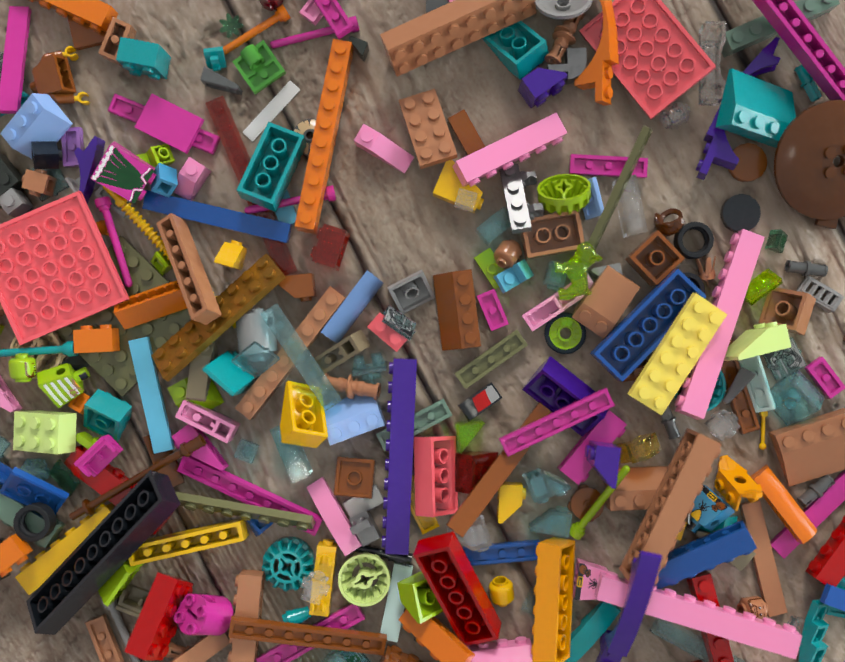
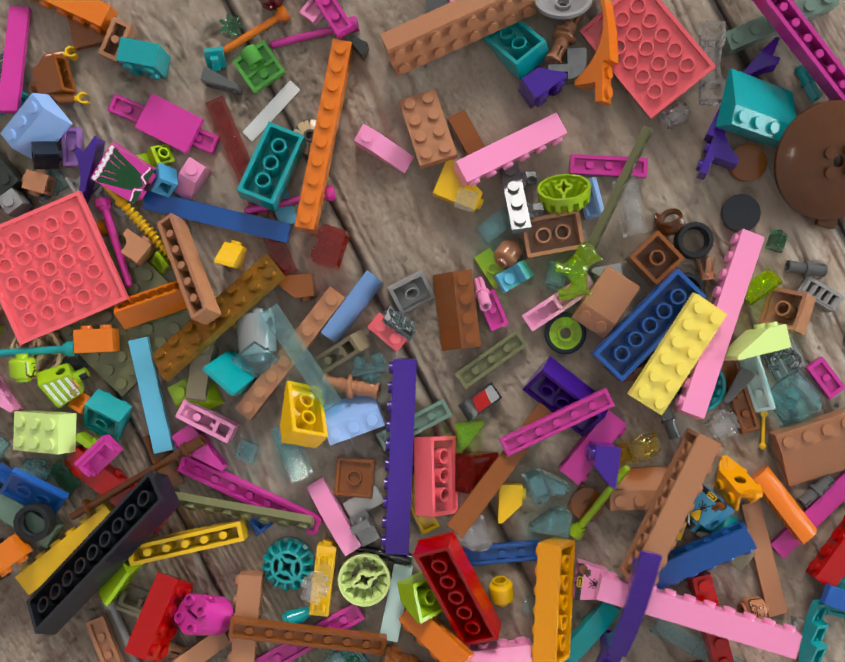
(137, 248): none -> nougat brick
(482, 294): none -> bright pink axle

